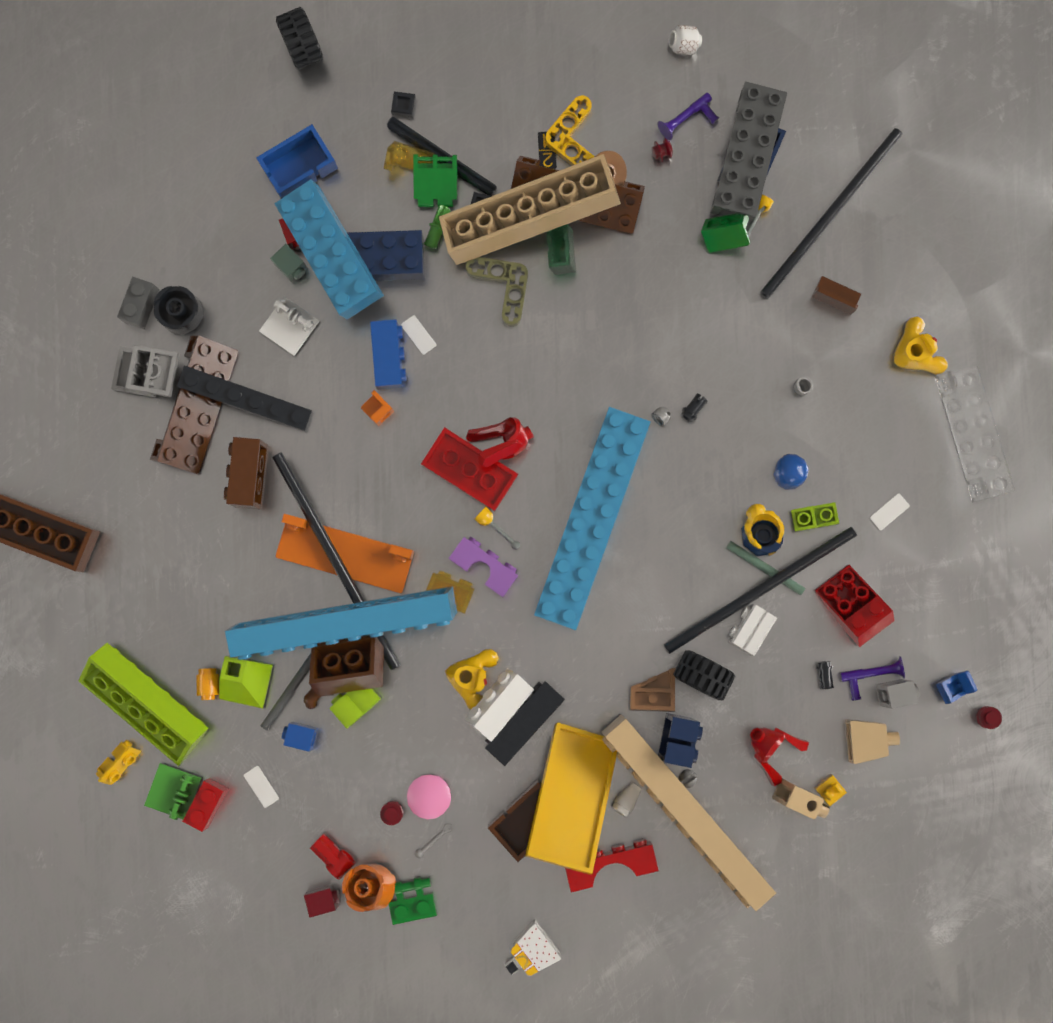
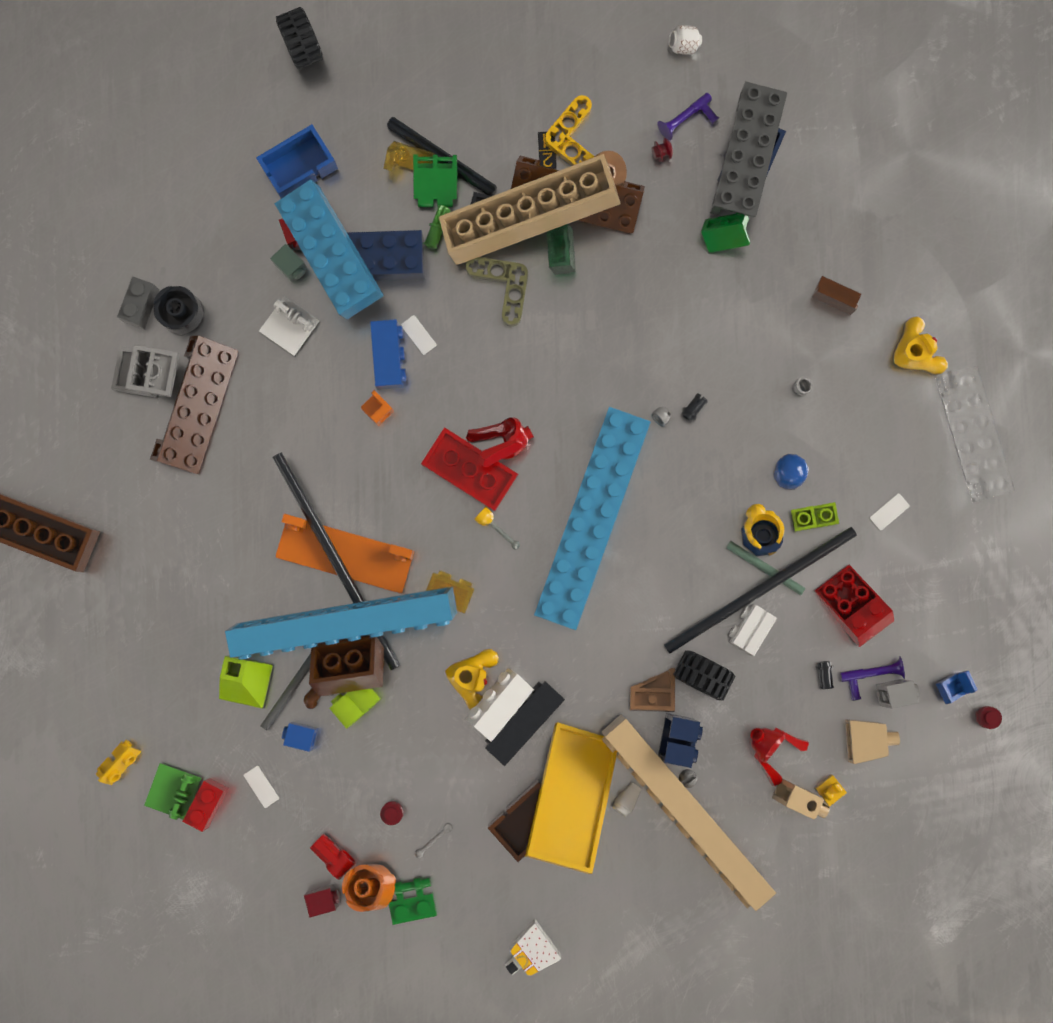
(142, 703): lime slope -> none
(207, 683): light orange brick -> none
(244, 398): black plate -> none
(246, 473): reddish brown brick -> none
(403, 104): black tile -> none
(429, 796): bright pink dish -> none
(469, 553): medium lavender arch -> none
(638, 857): red arch -> none
(764, 206): hinge -> none
(831, 213): black piece -> none

